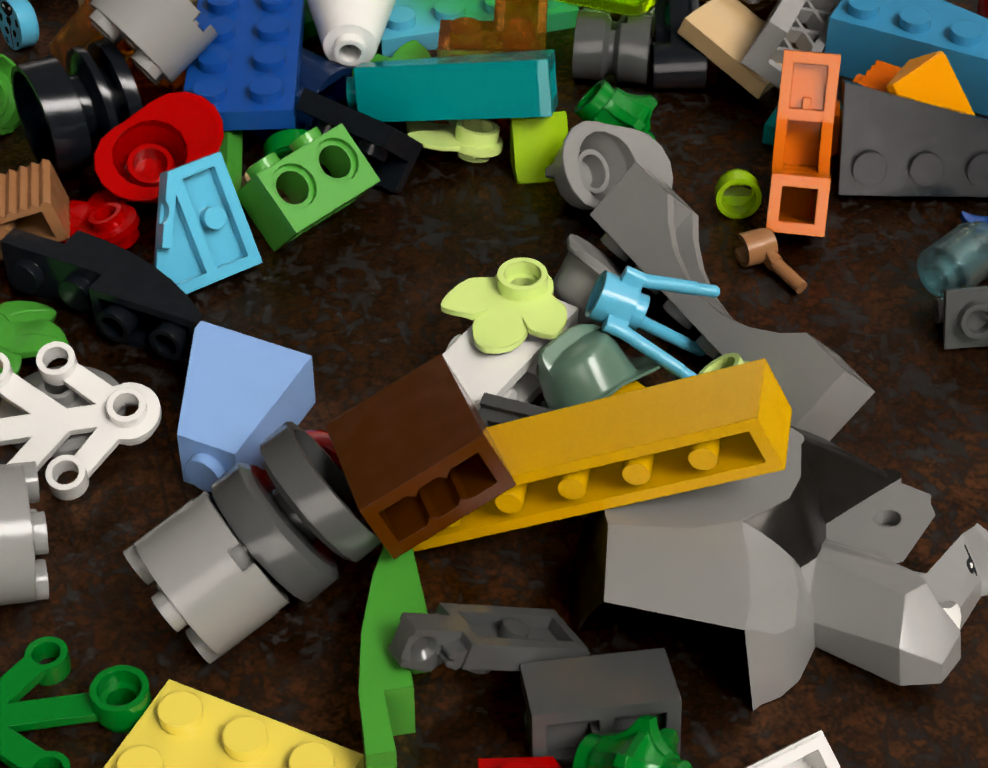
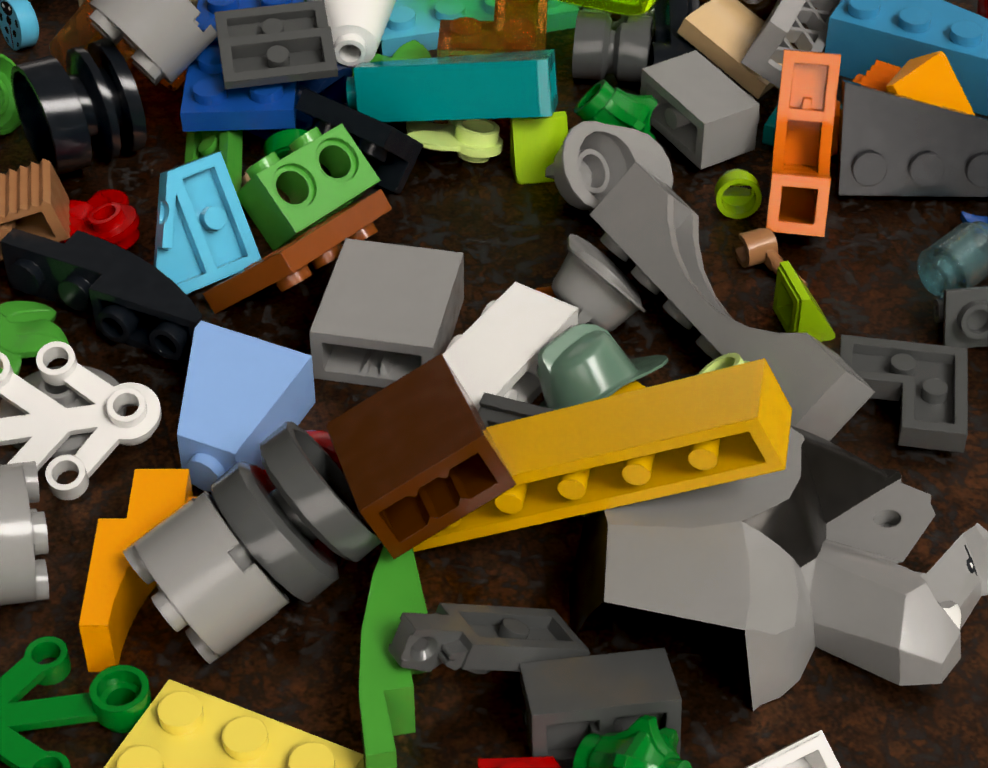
(113, 587): none -> light orange slope
(154, 140): red piece -> none
(275, 44): none -> dark grey slope
(289, 263): none -> dark orange wing
(385, 312): none -> light grey brick
(508, 306): yellowish green plate -> none
(622, 310): medium azure plant -> none
(701, 109): none -> light grey brick
(797, 307): none -> lime slope
(925, 381): none -> dark grey plate

